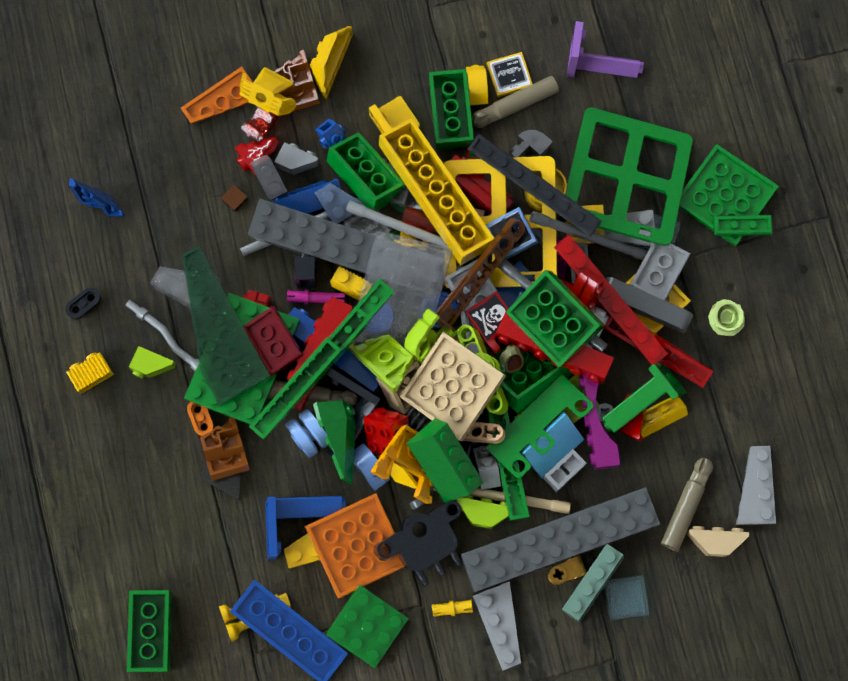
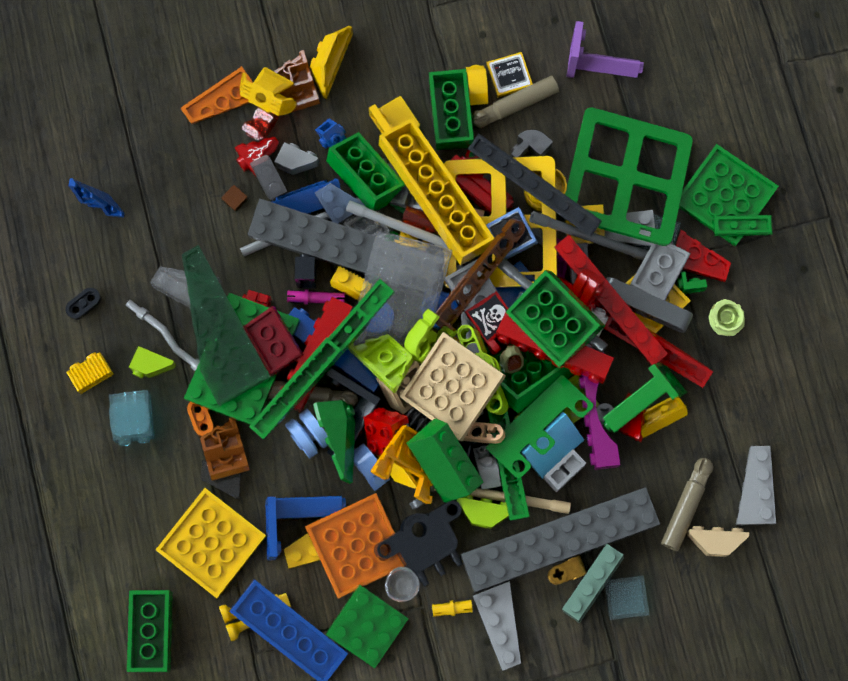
(131, 417): none -> clear light blue brick
(211, 543): none -> yellow plate
(402, 584): none -> clear helmet
(693, 286): none -> green bracket
(702, 260): none -> red wing

